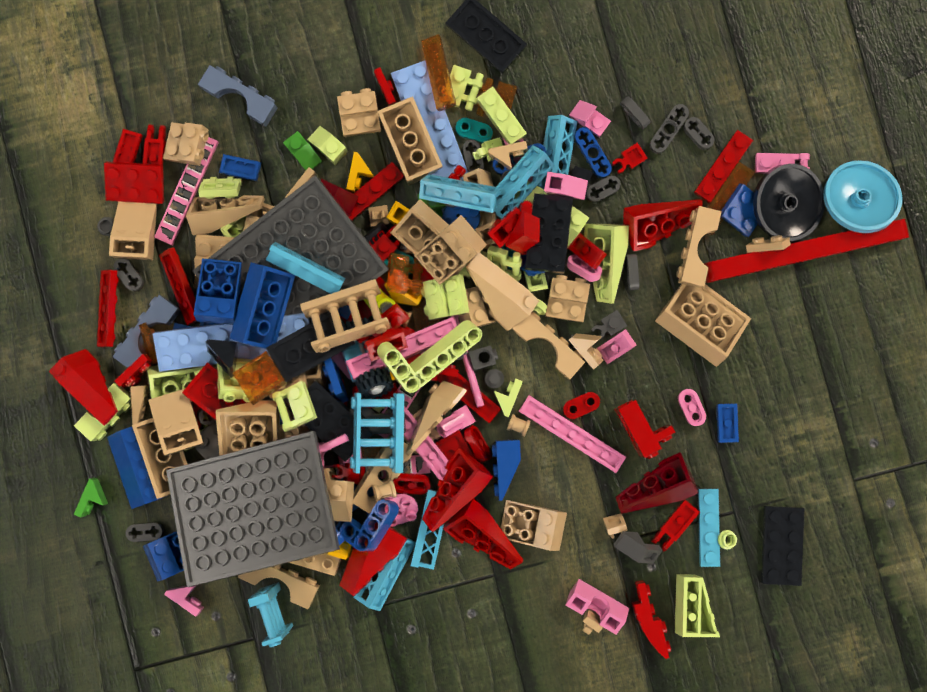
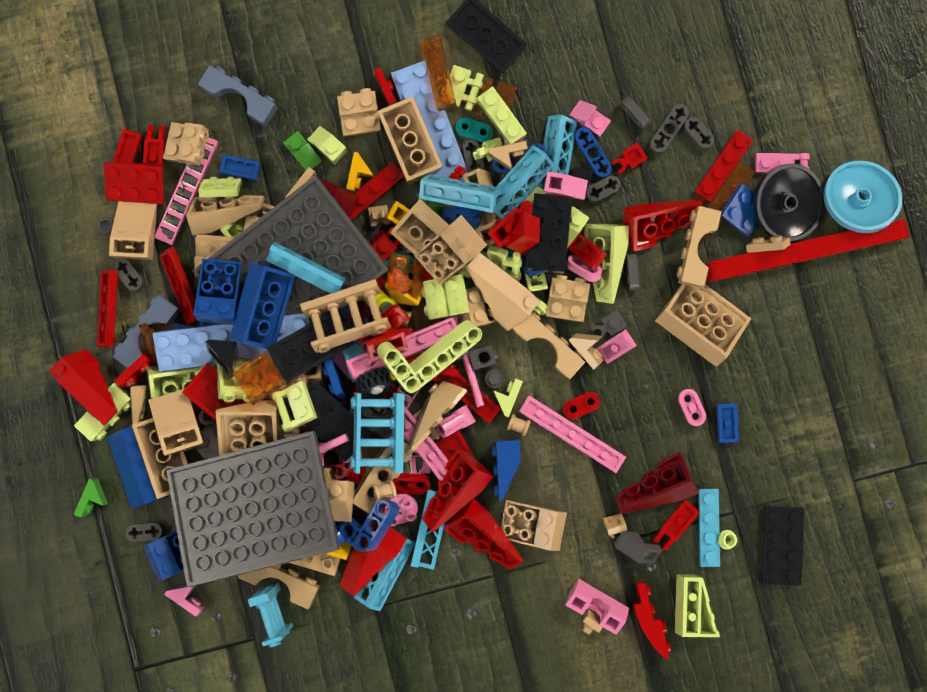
(477, 443): red plate -> none
(639, 431): red brick -> none

